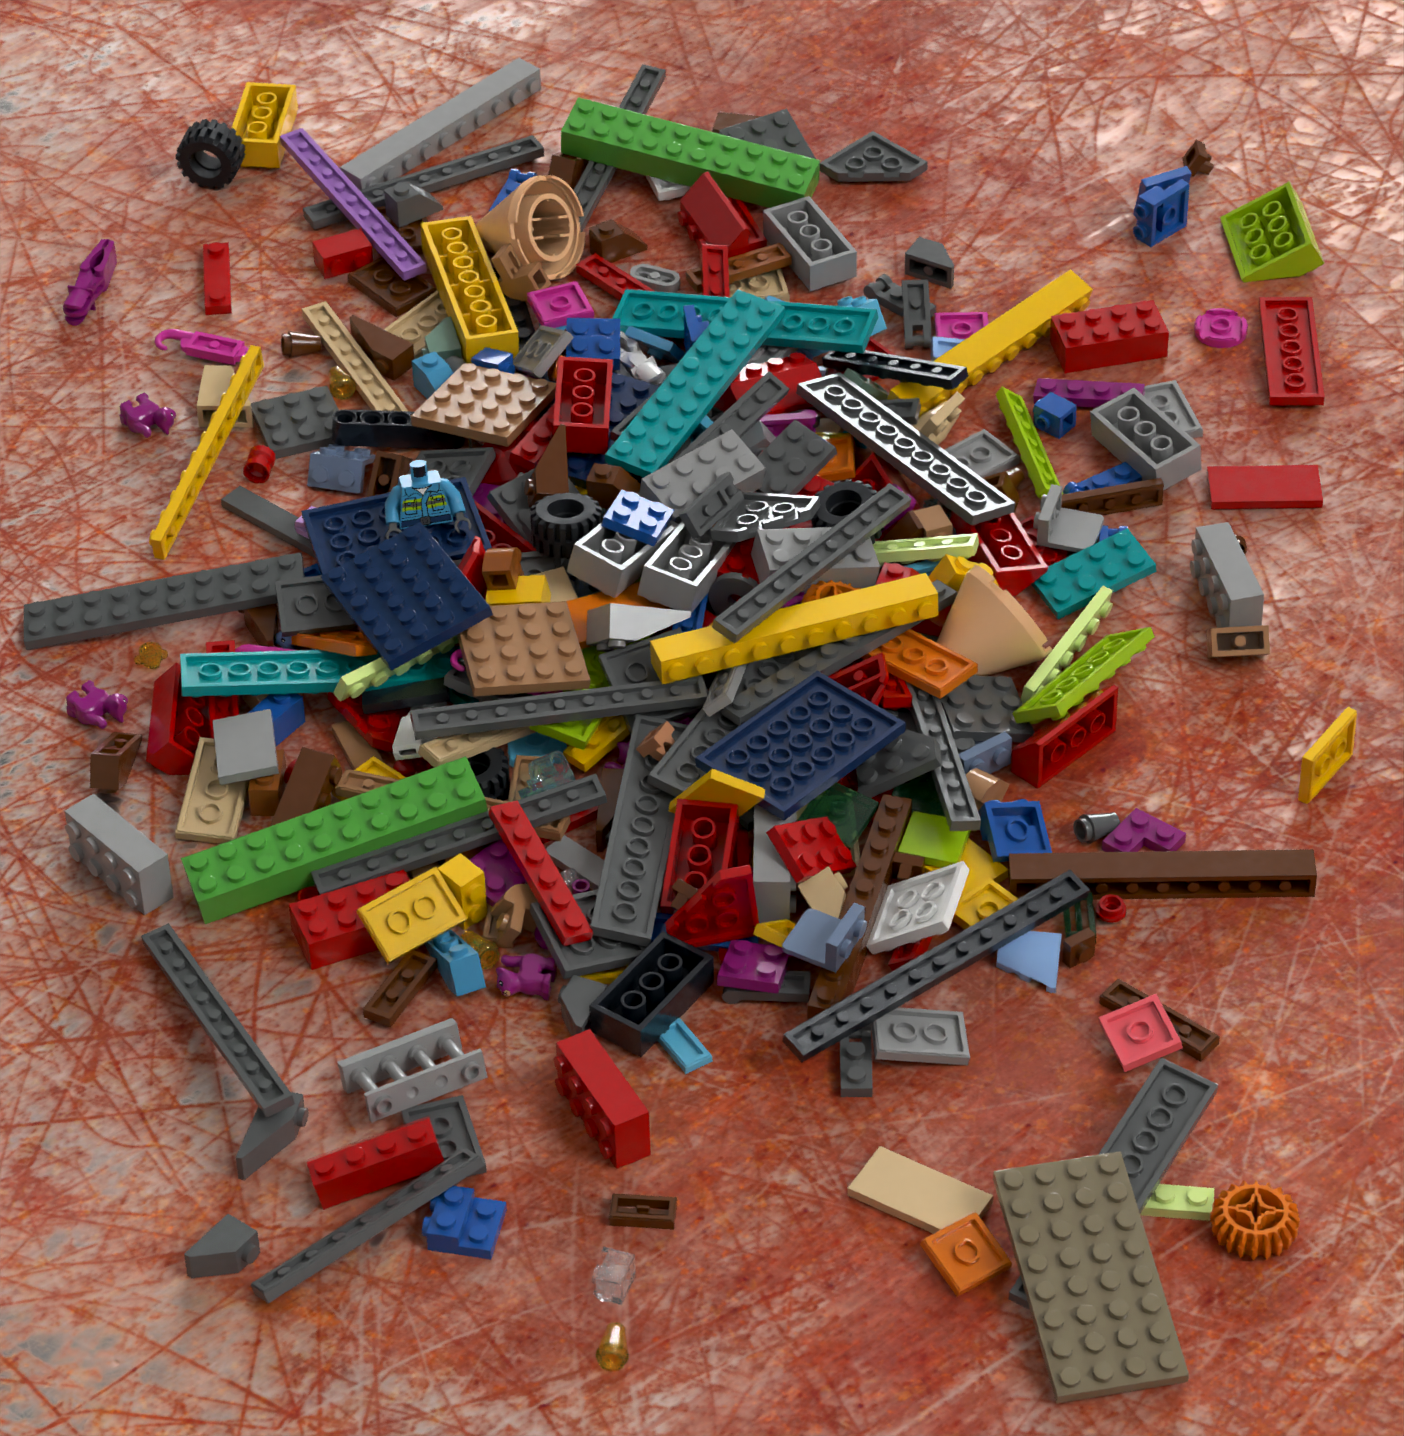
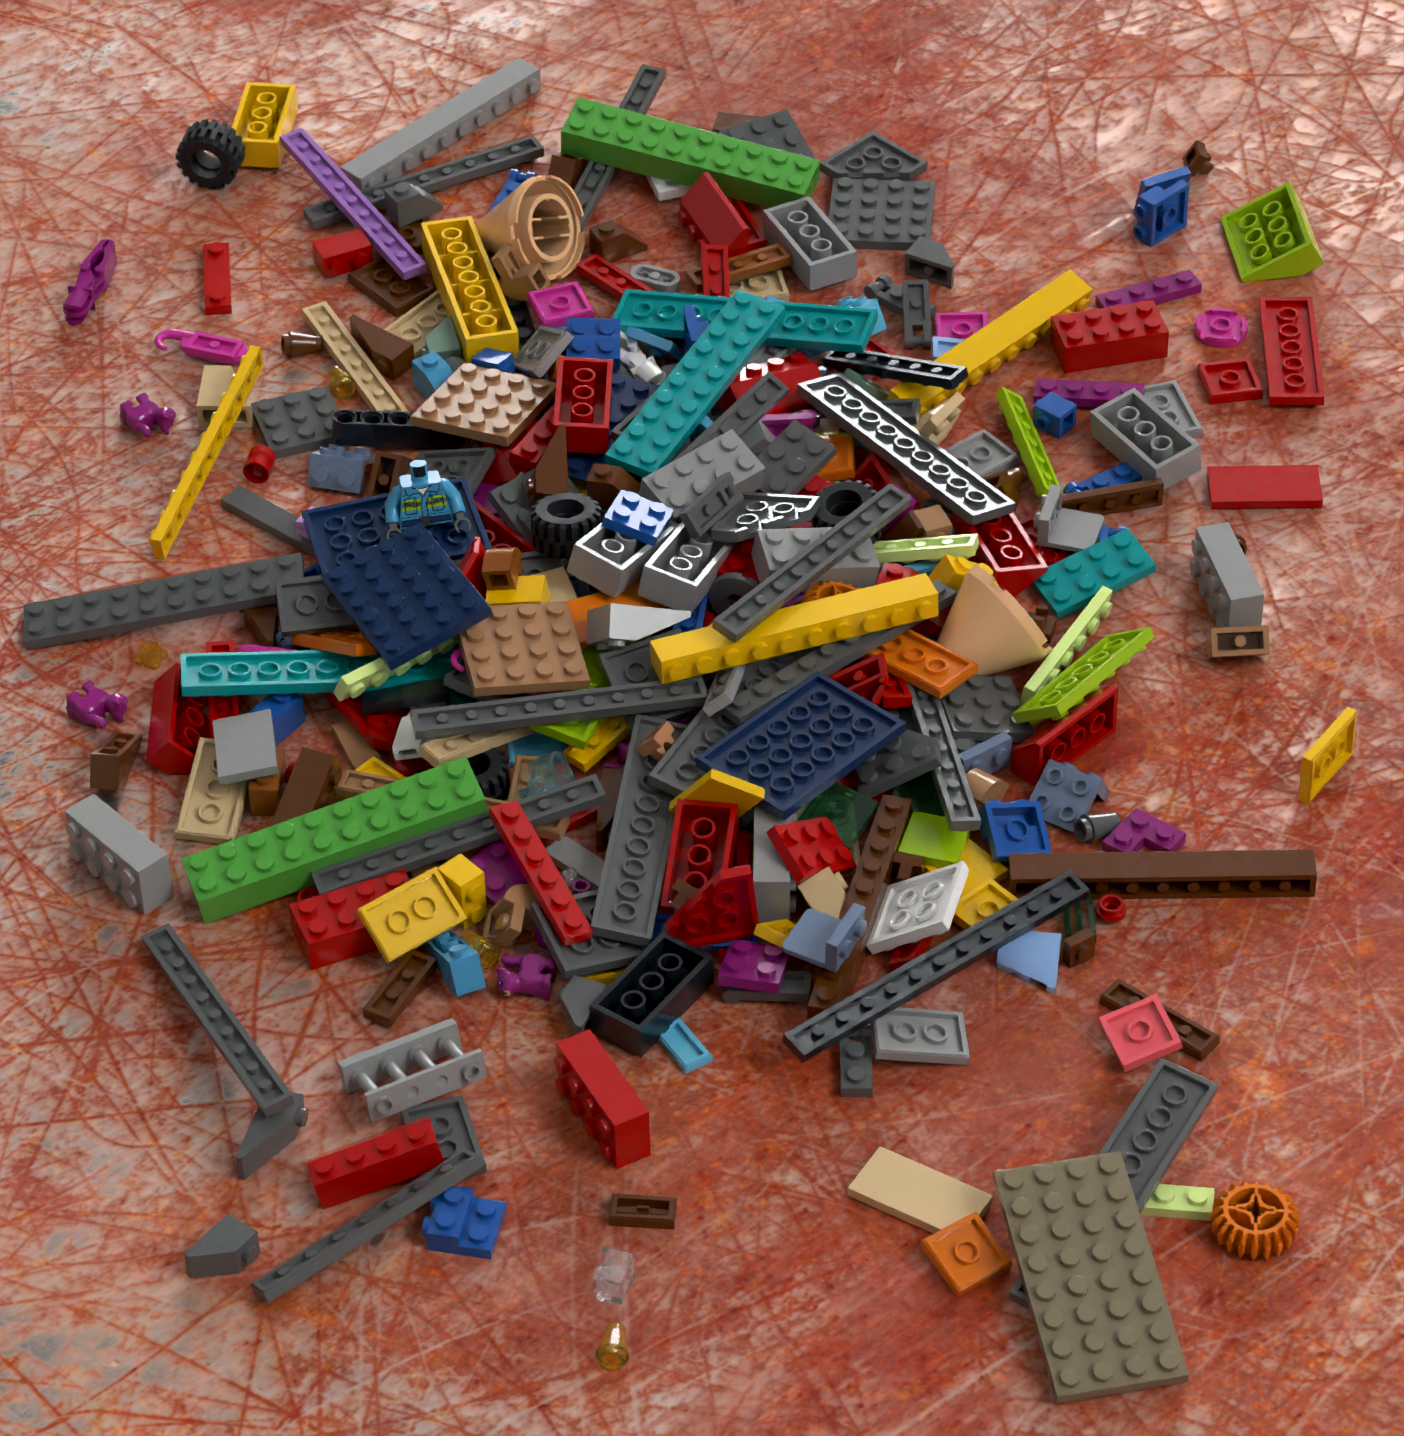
(882, 212): none -> dark grey plate
(1044, 621): none -> reddish brown tile
(1067, 793): none -> sand blue bracket
(1160, 290): none -> magenta plate
(1230, 381): none -> red tile

